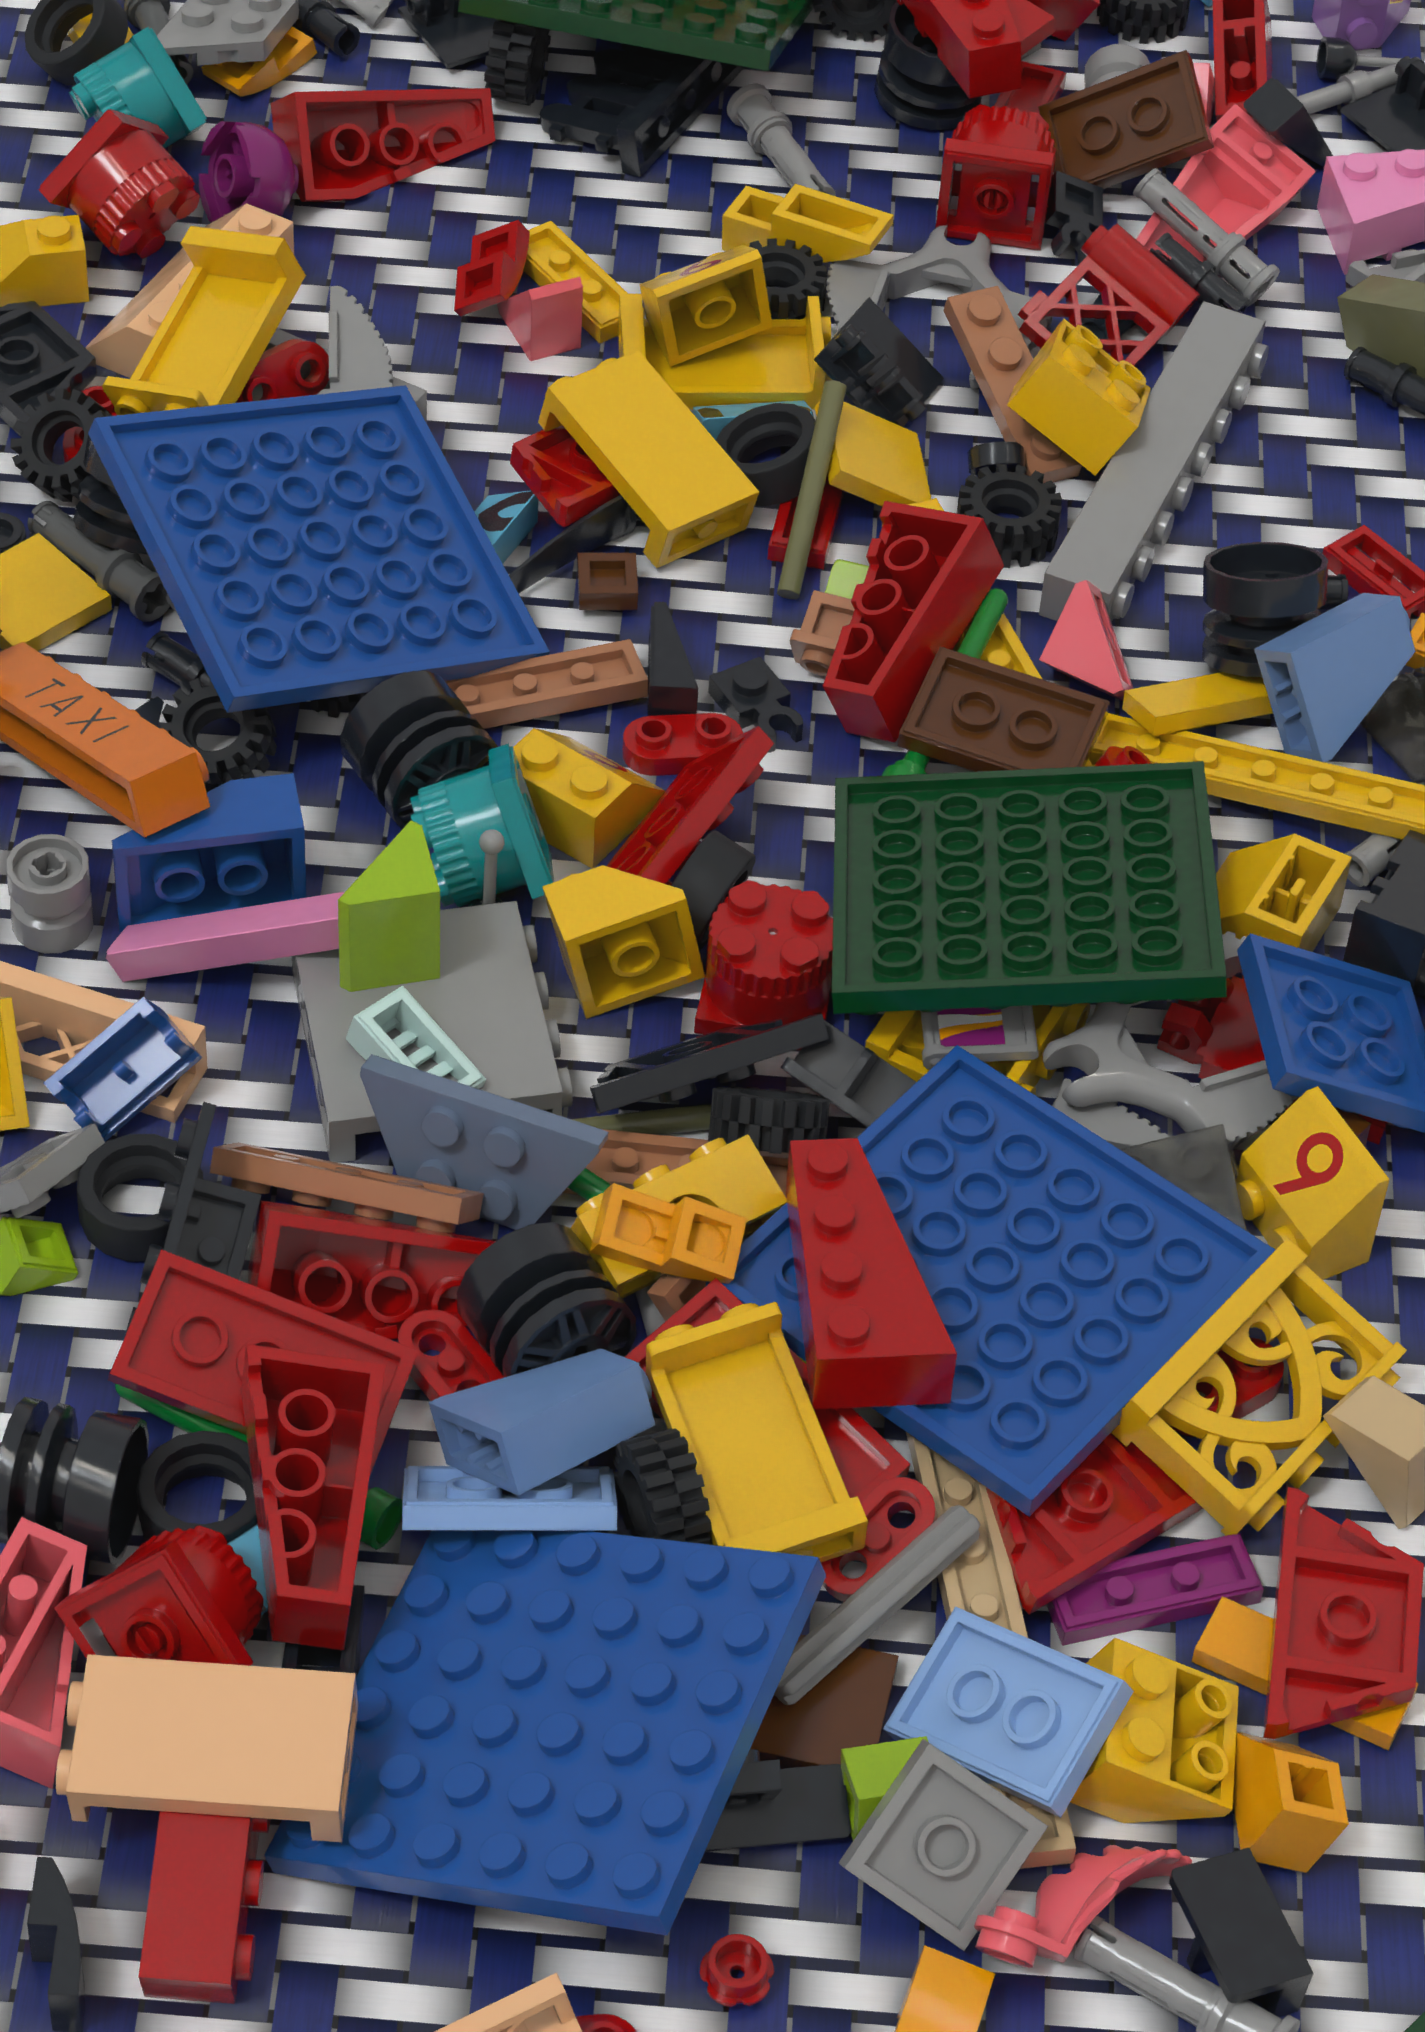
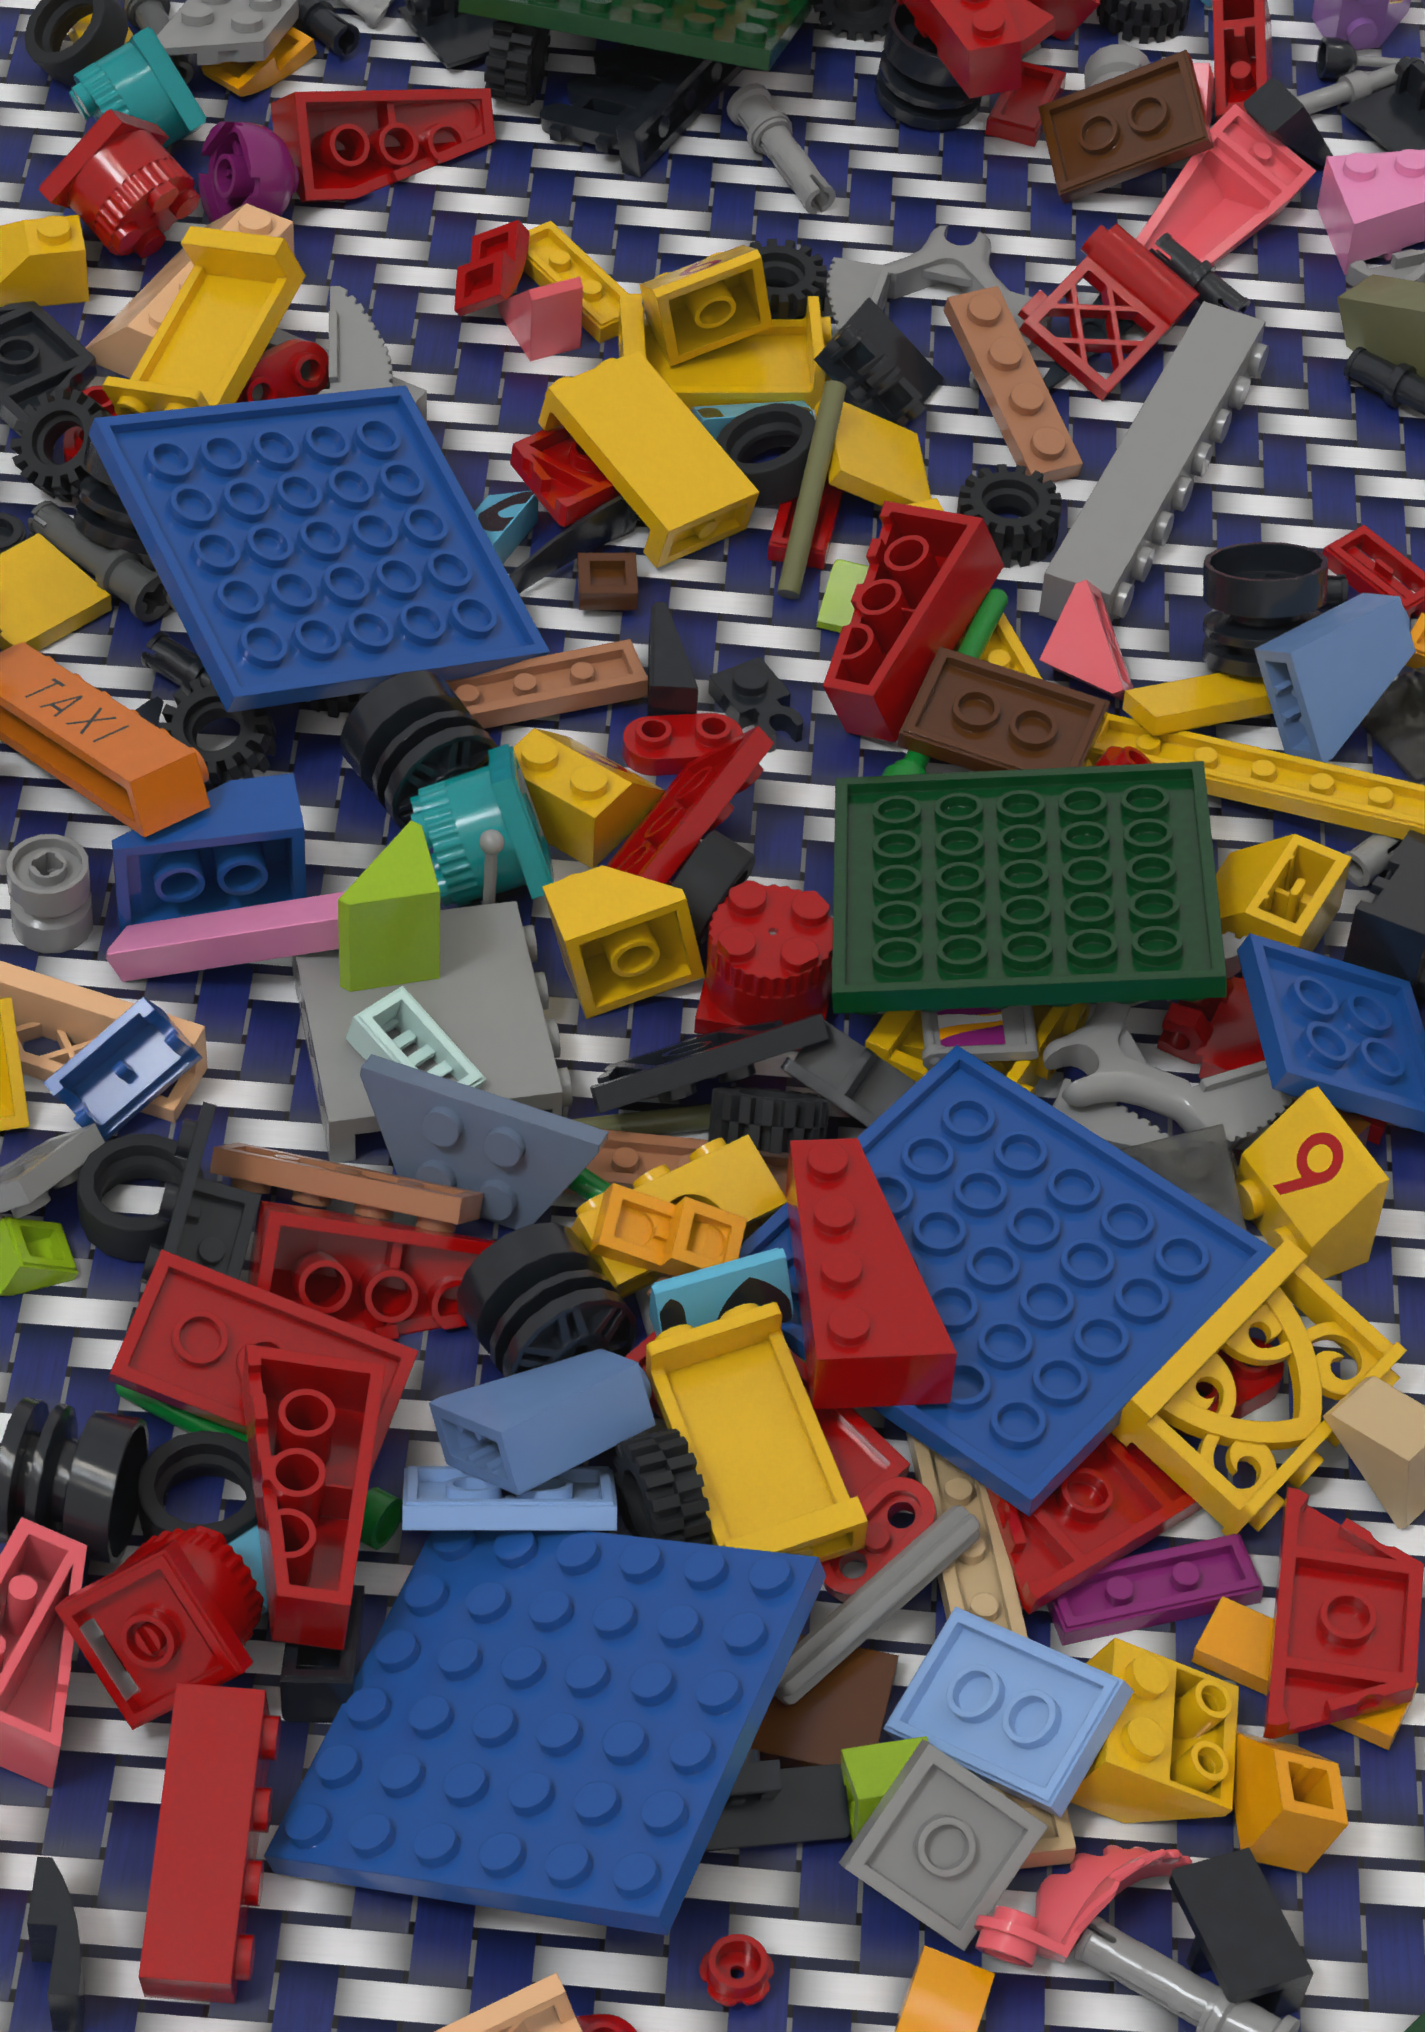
(211, 1741): light nougat panel -> none
(461, 1358): red plate -> none
(712, 1291): none -> medium azure slope
(812, 218): yellow slope -> none
(820, 631): nougat bracket -> none
(995, 453): black tile -> none
(997, 177): red piece -> none
(1075, 210): black plate -> none
(1081, 396): yellow slope -> none
(1230, 248): light grey pin -> none

